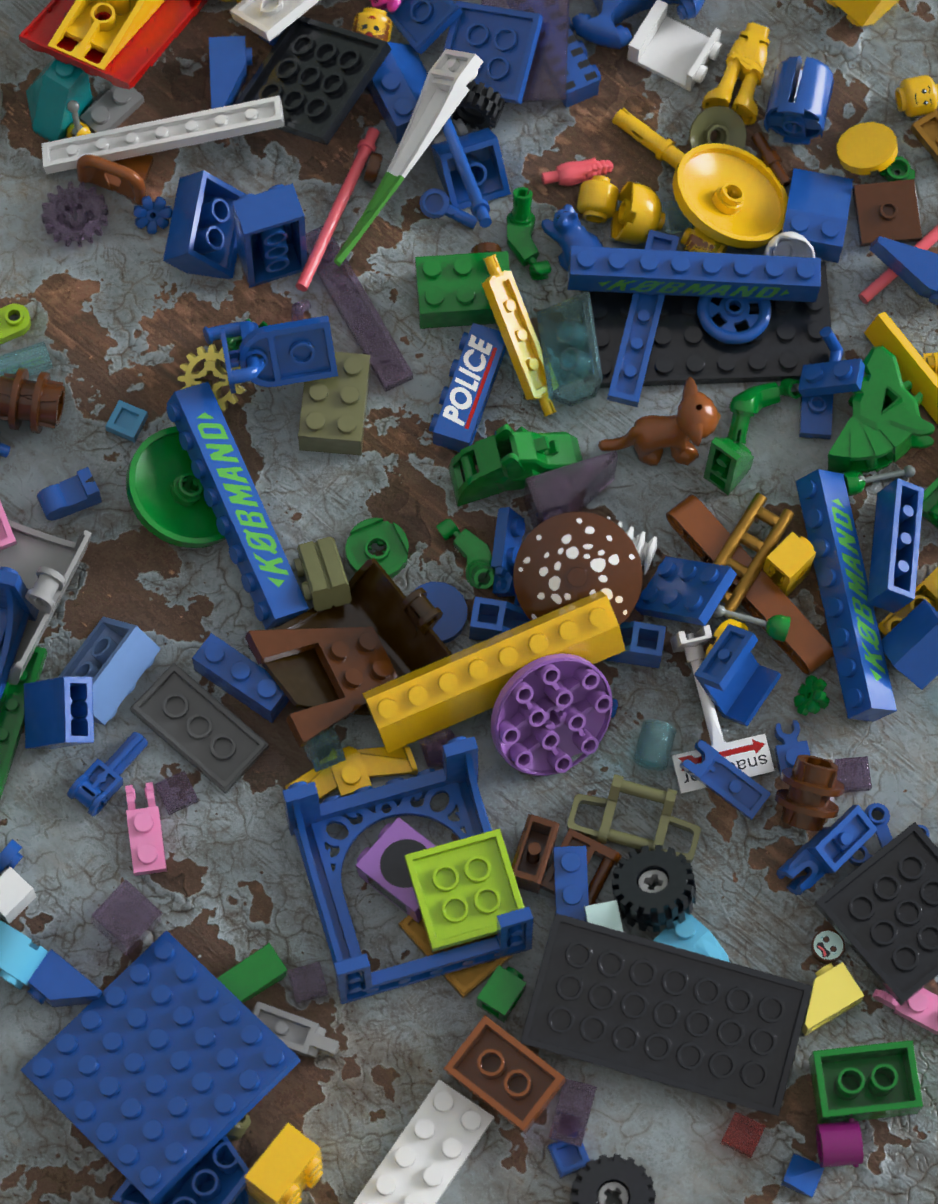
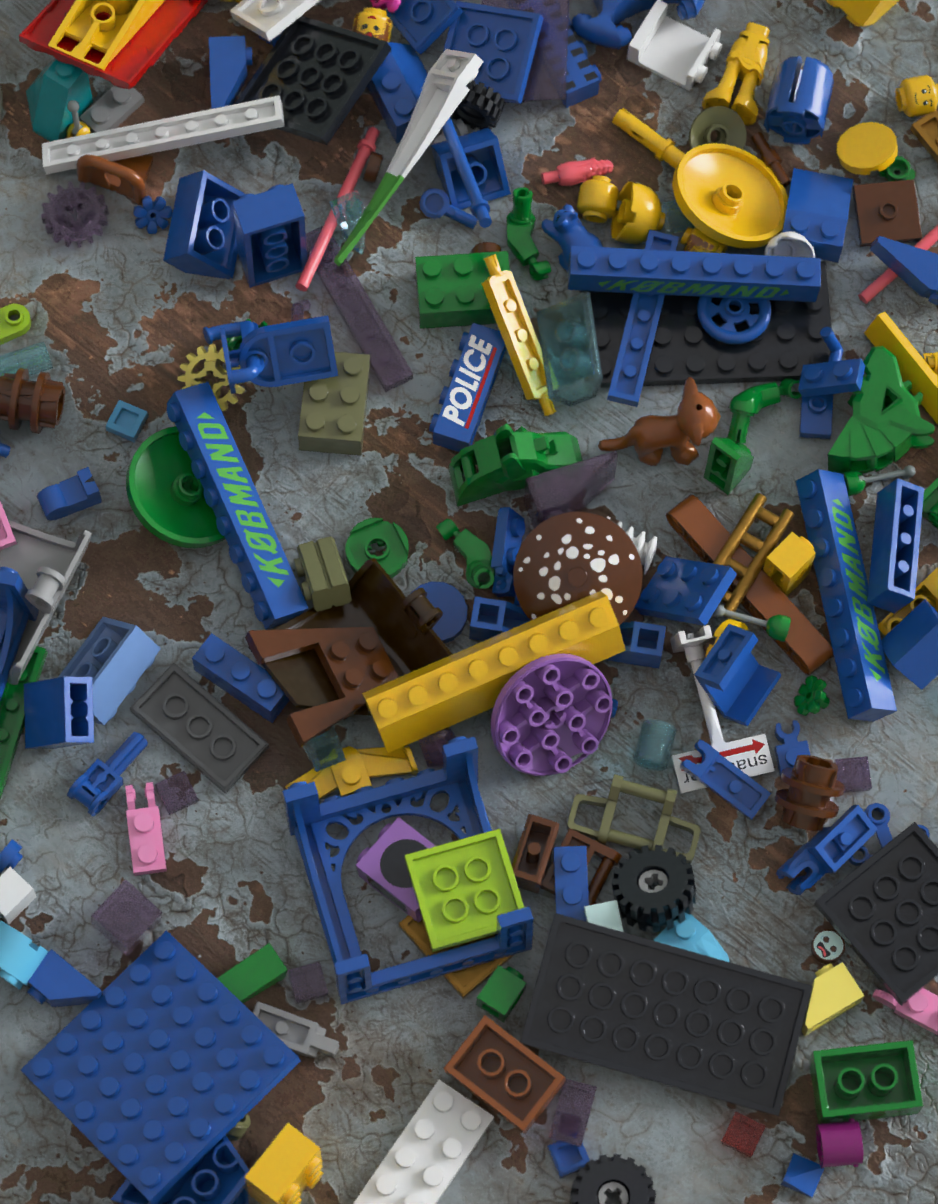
(347, 212): none -> clear light blue plate

